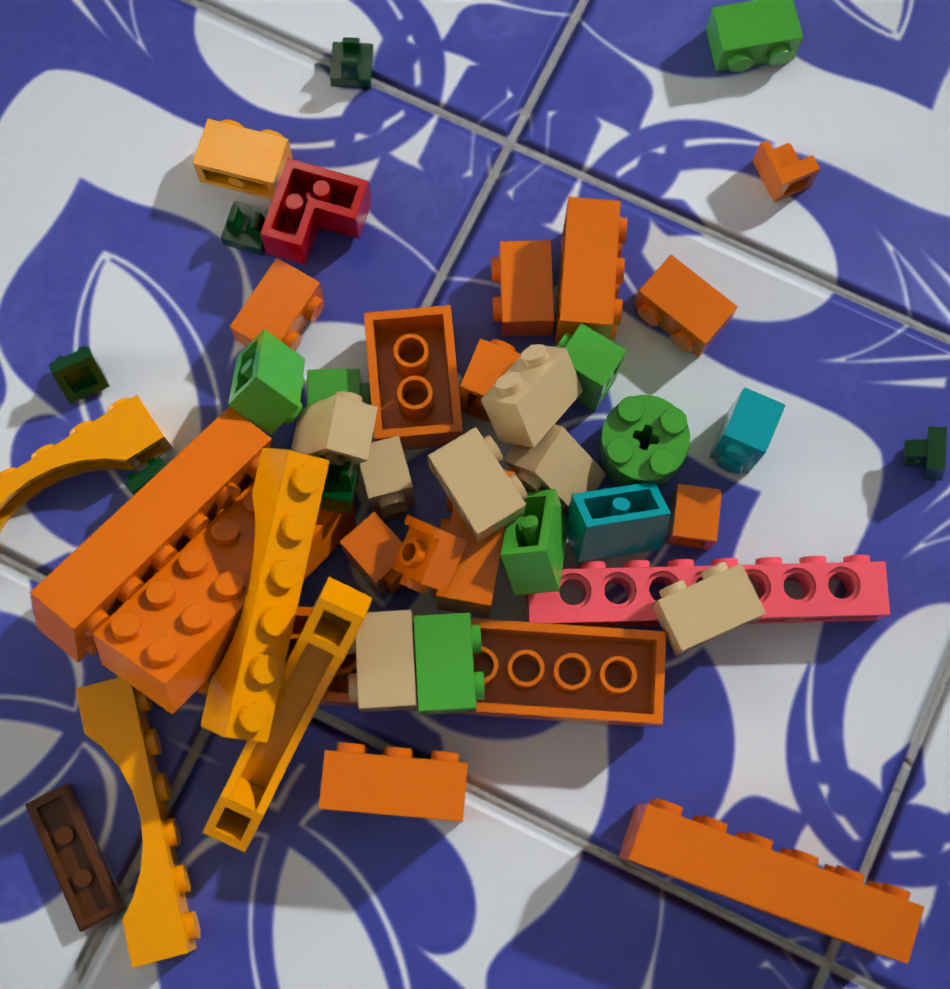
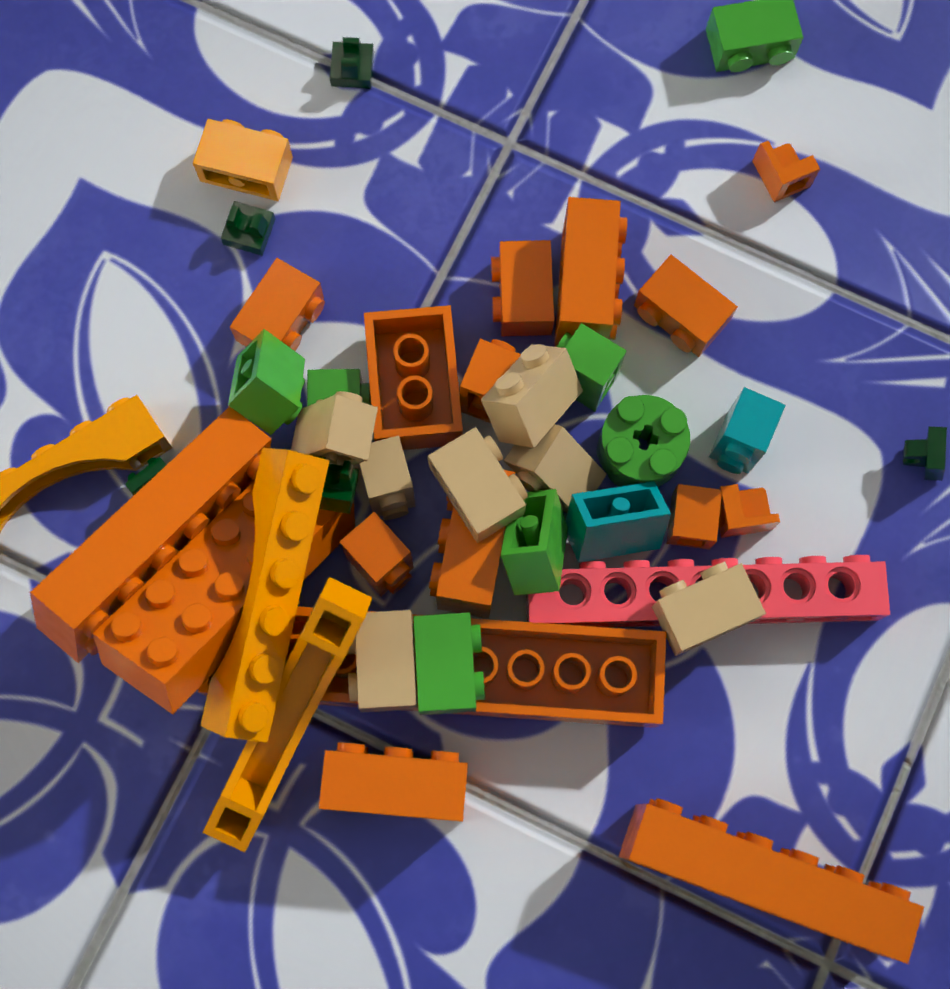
(75, 857): reddish brown tile -> none
(78, 374): dark green tile -> none
(158, 915): light orange arch -> none
(312, 200): red brick -> none
(428, 556): orange brick -> none
(745, 511): none -> orange panel

